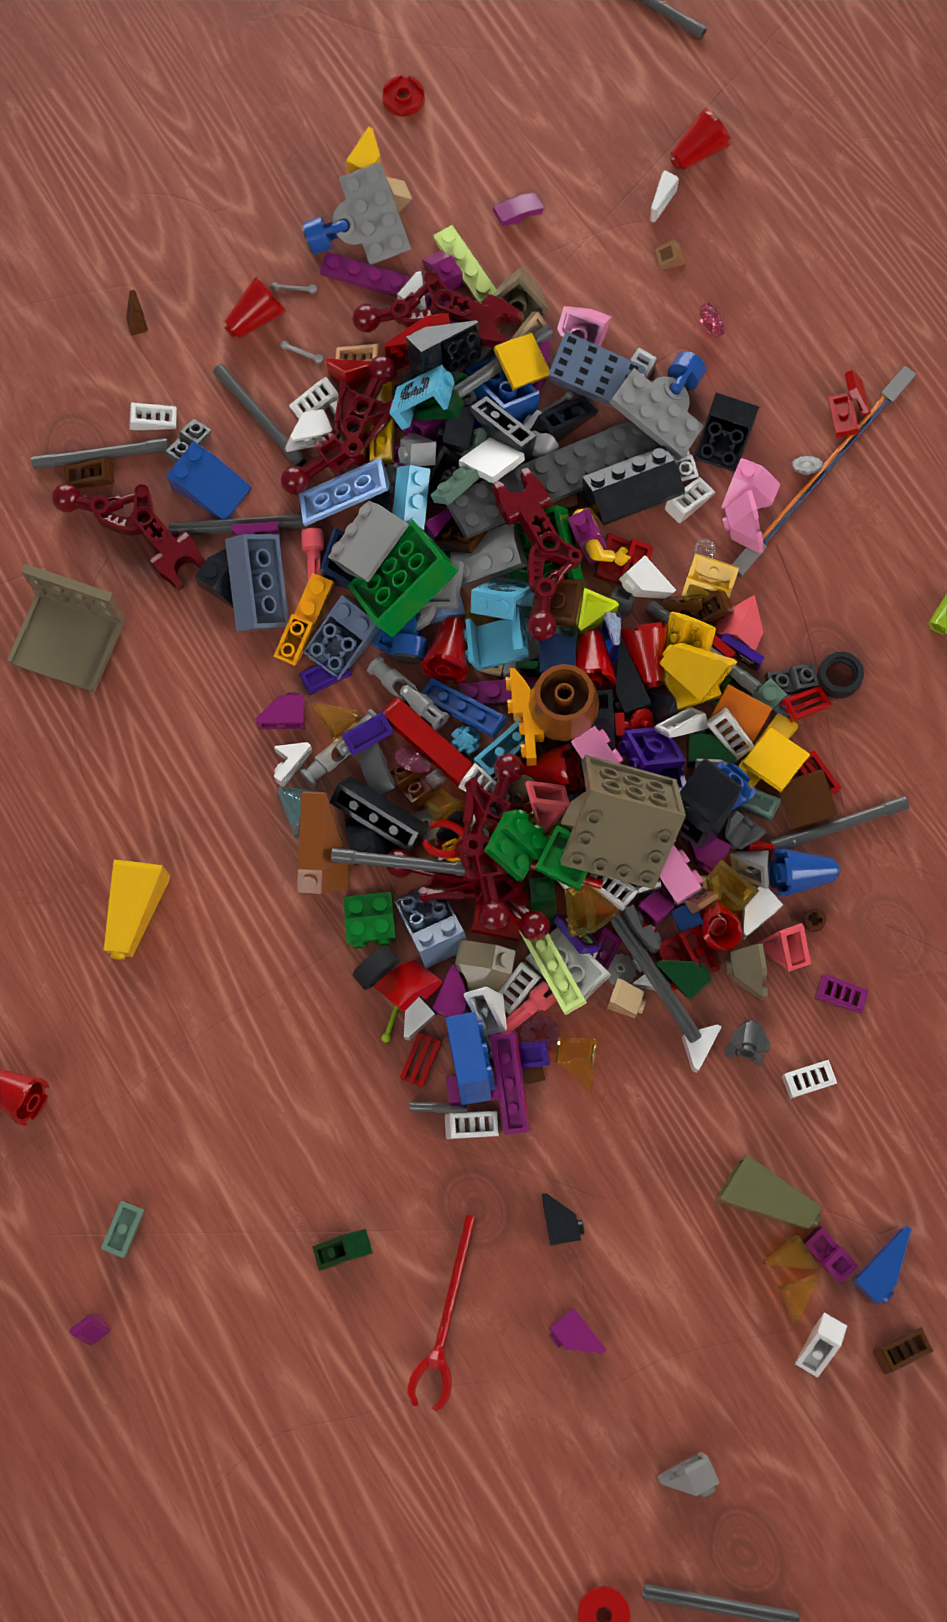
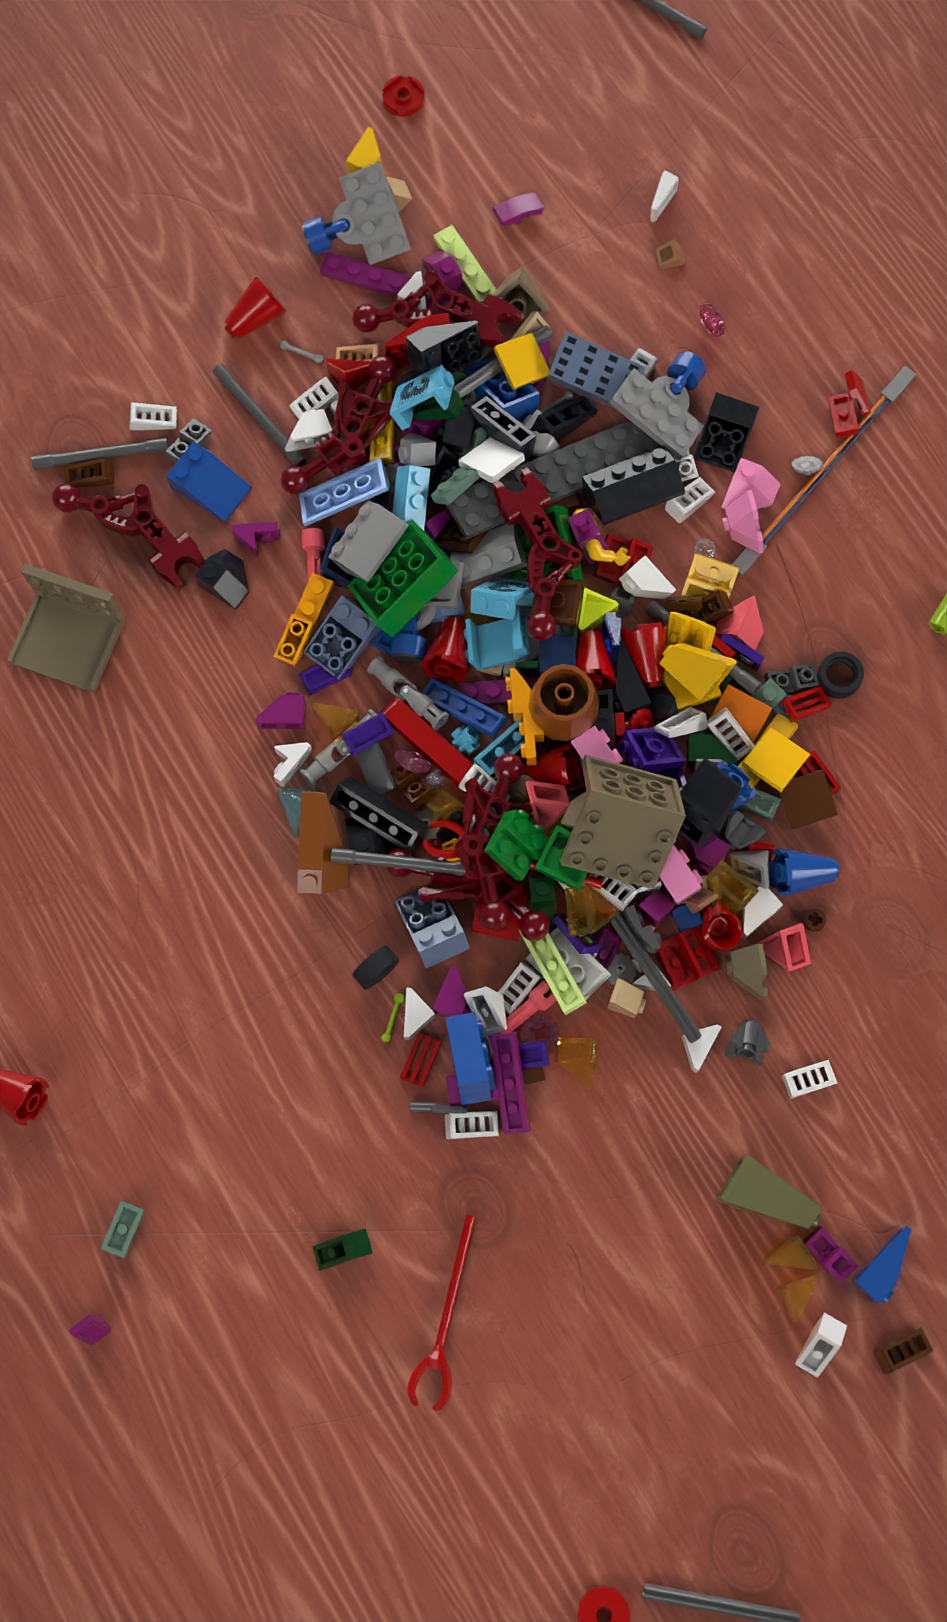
(132, 902): yellow slope -> none
(135, 315): reddish brown slope -> none
(224, 526): dark grey axle -> none
(257, 582): sand blue slope -> none
(312, 289): light grey hinge -> none
(369, 920): green plate -> none
(407, 983): red slope -> none
(484, 964): dark tan slope -> none
(561, 1222): black slope -> none
(575, 1334): magenta slope -> none
(584, 324): bright pink slope -> none
(686, 976): dark green slope -> none
(692, 1476): light grey slope -> none
(700, 141): red cone -> none
(835, 982): magenta slope -> none
(886, 809): dark grey piece -> none

